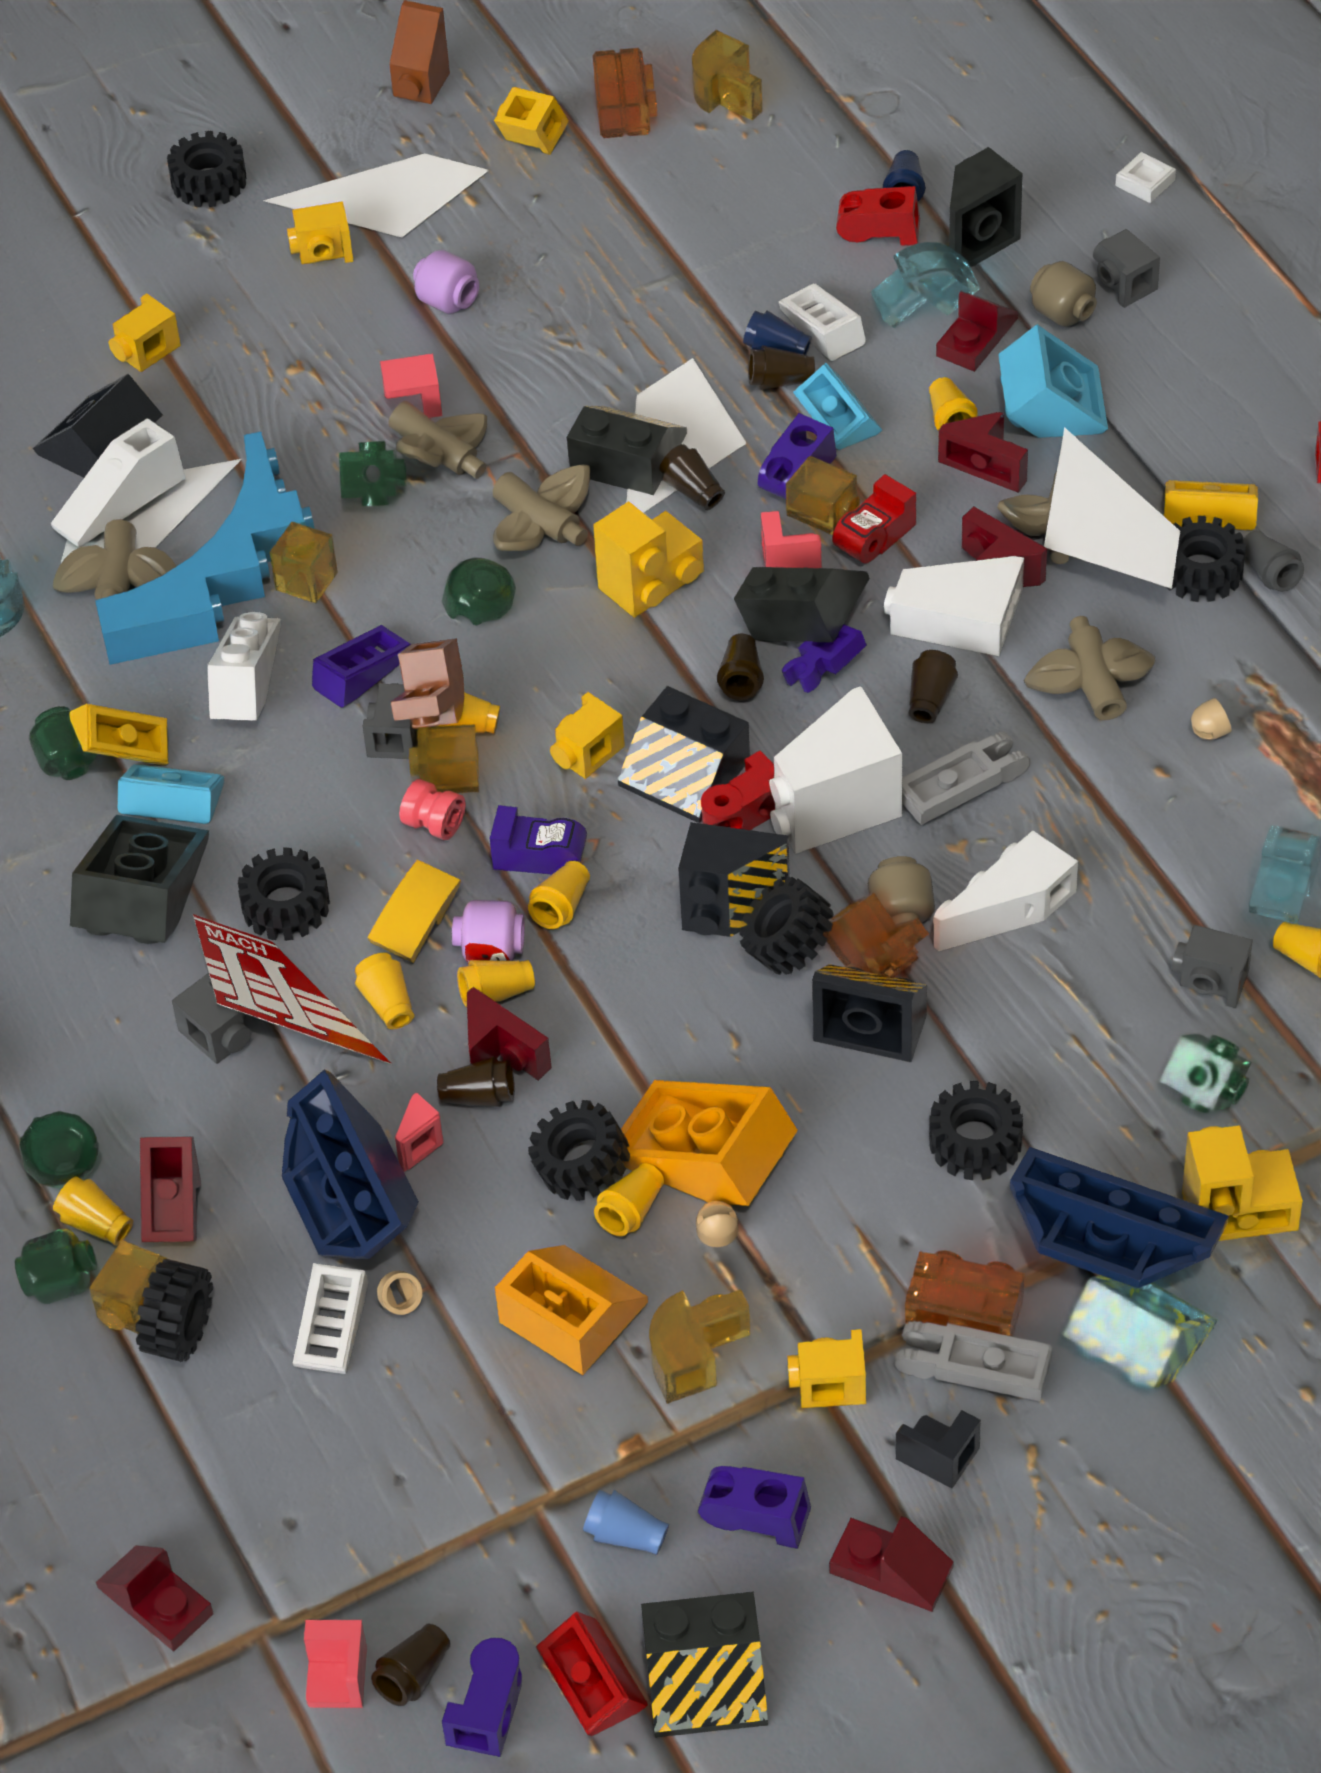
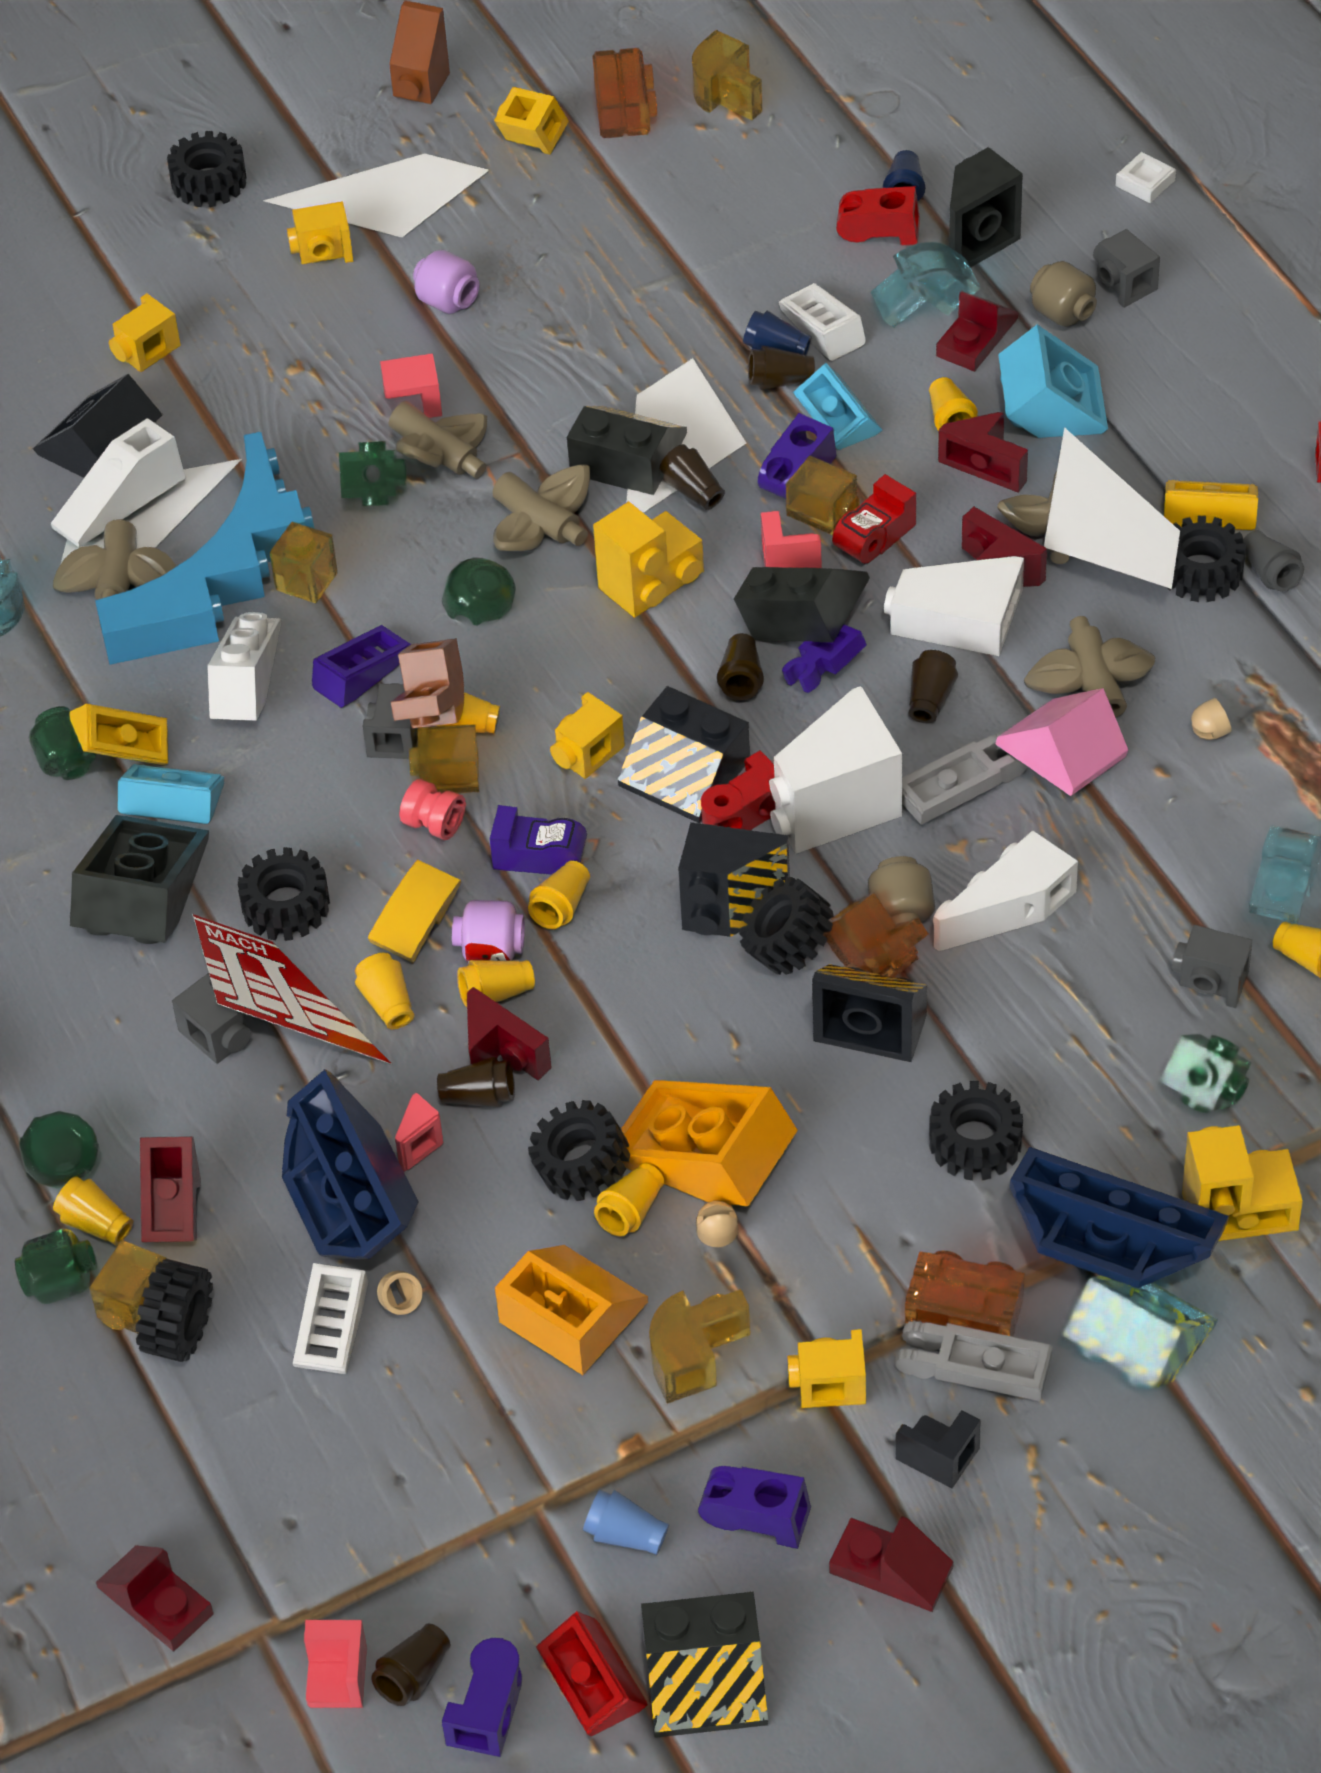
(1068, 740): none -> bright pink slope

